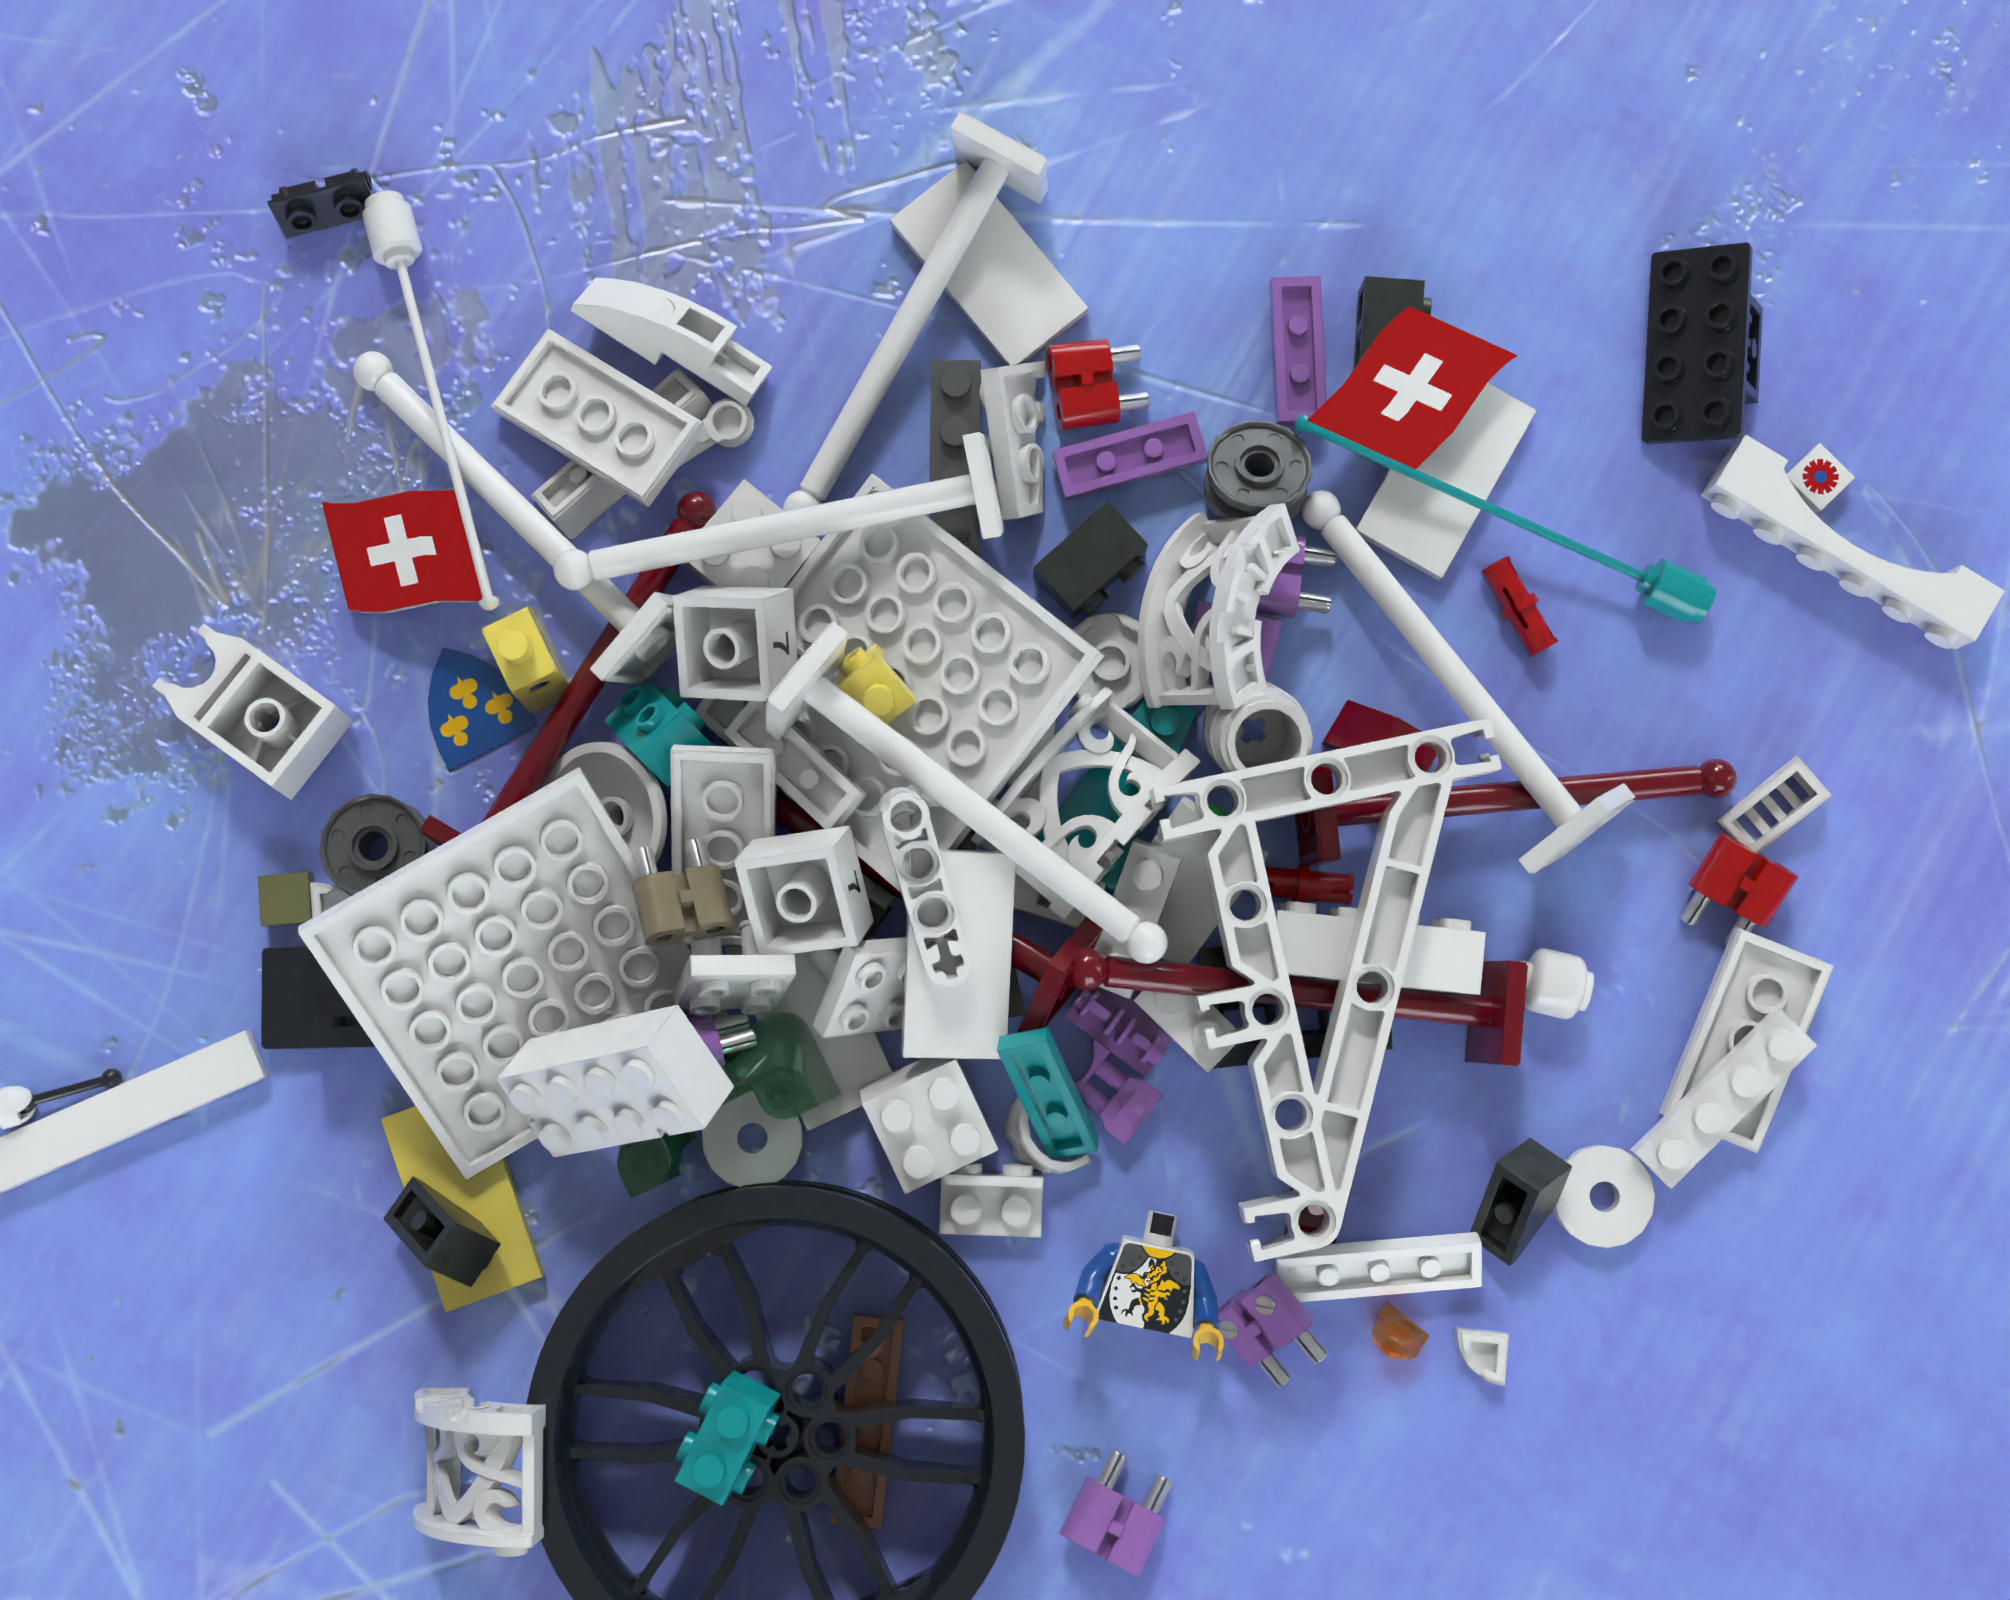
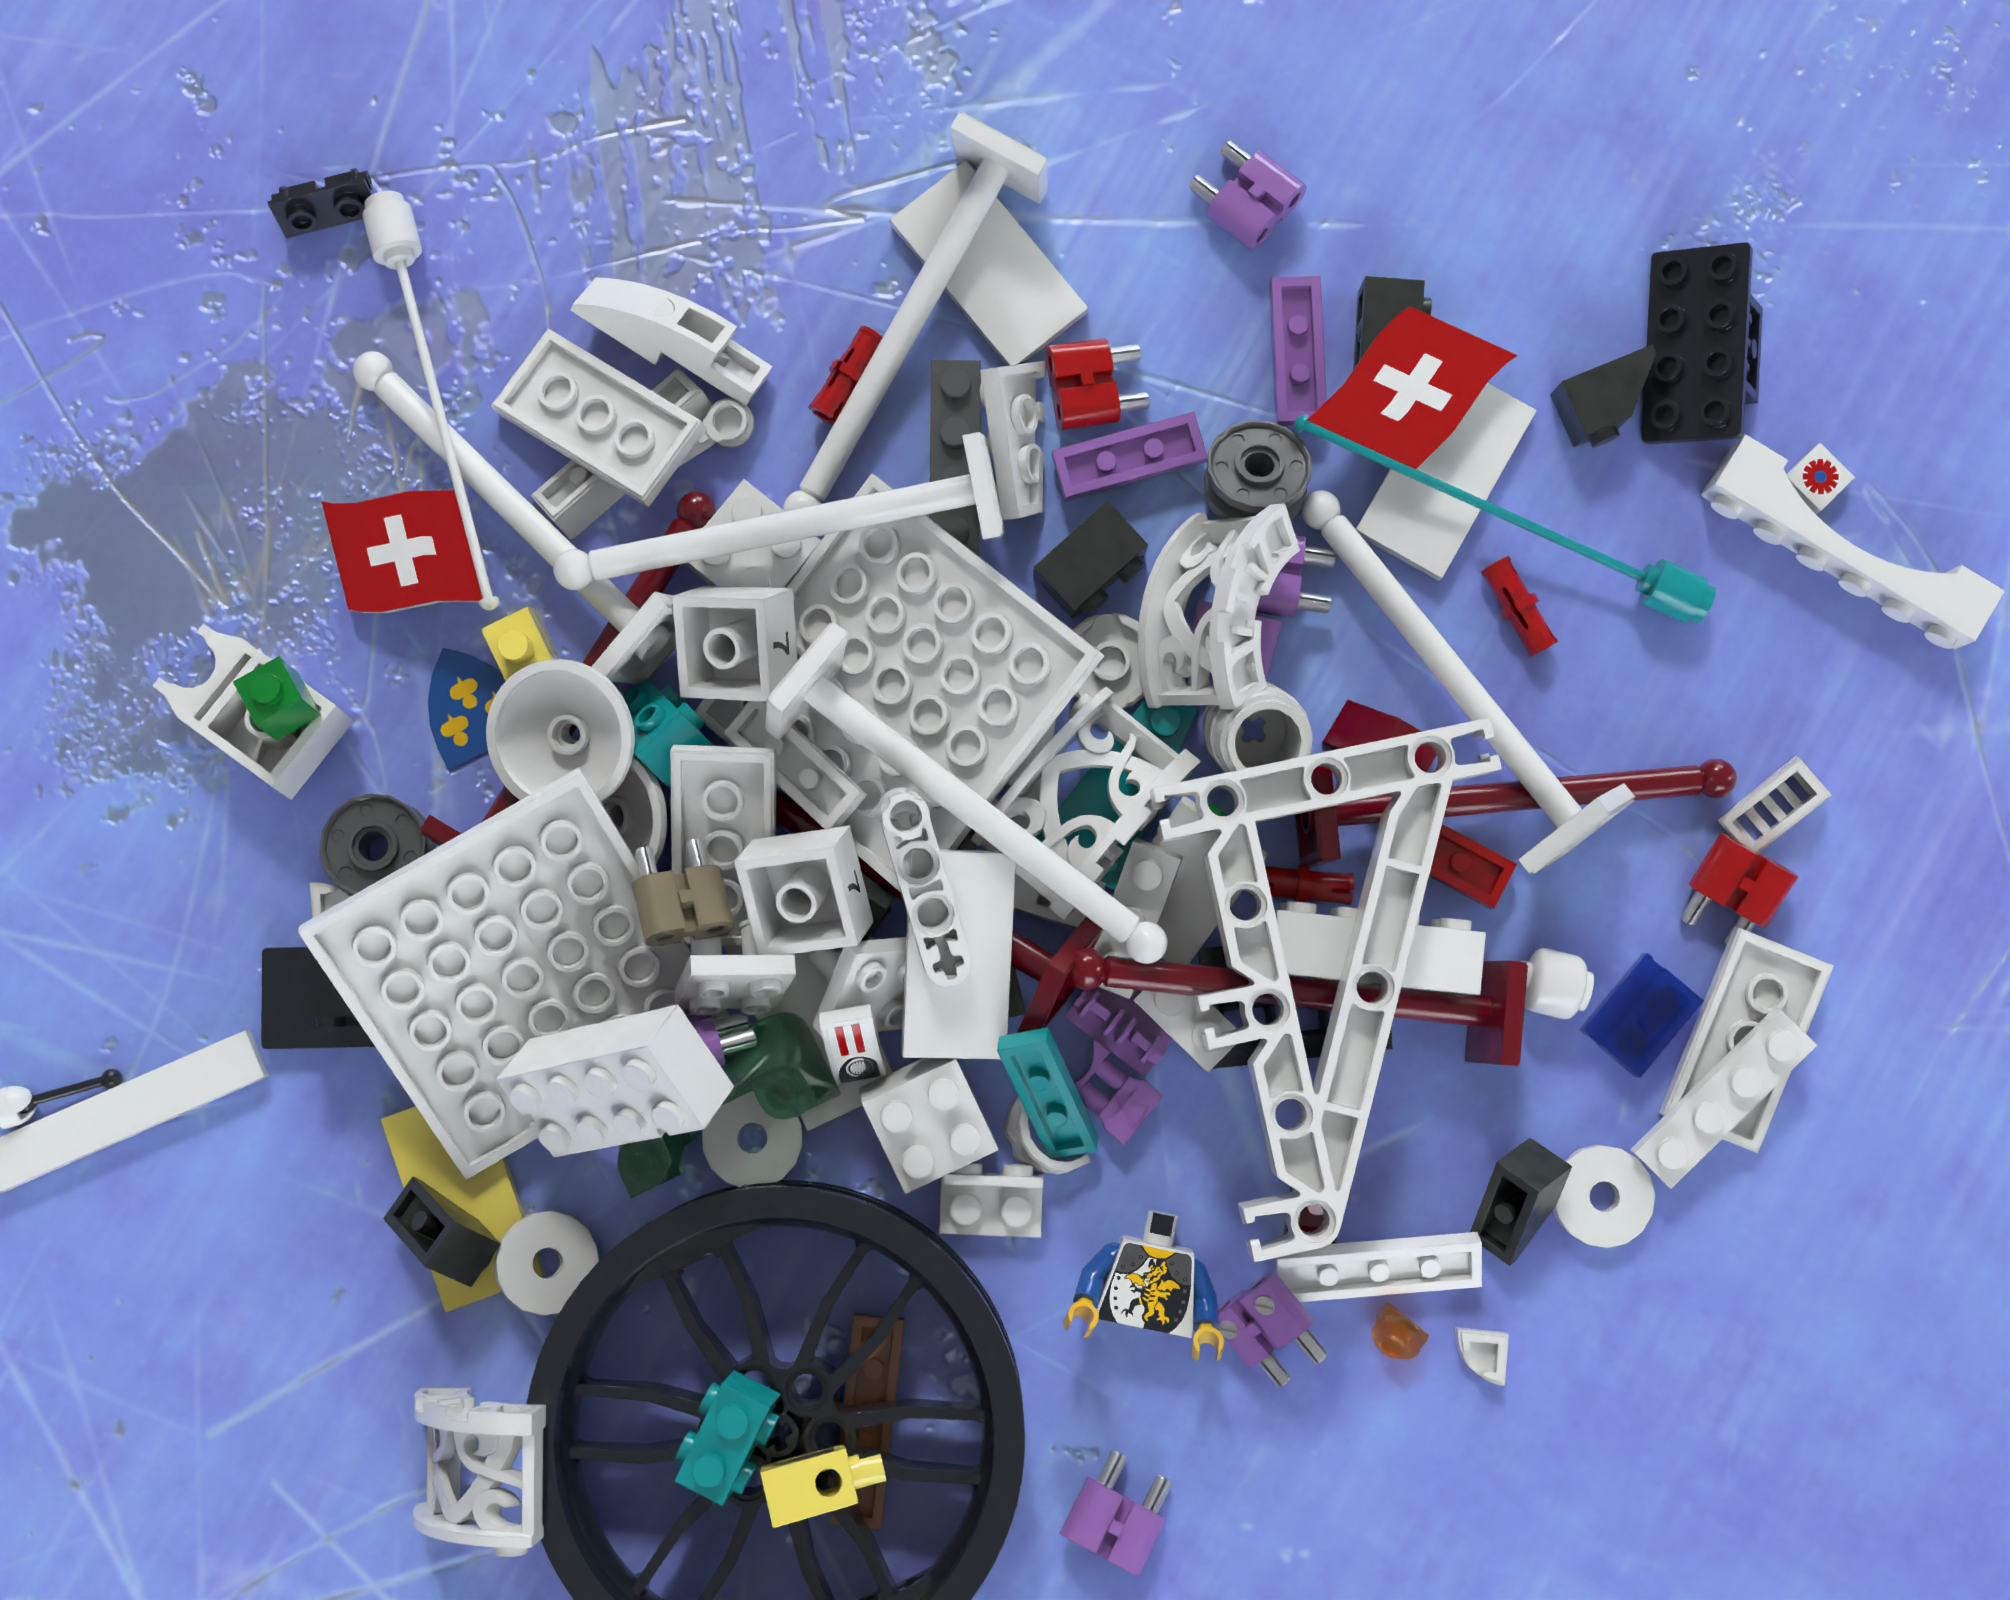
(277, 698): none -> green brick
(285, 899): olive tile -> none
(515, 1261): none -> white tile
(532, 724): none -> white dish
(793, 1490): none -> light yellow torso
(845, 375): none -> red pin
(852, 1044): none -> slope
(874, 683): light yellow bracket -> none
(1252, 201): none -> medium lavender piece
(1470, 868): none -> red plate
(1602, 398): none -> pearl dark grey slope
(1641, 1015): none -> clear blue plate

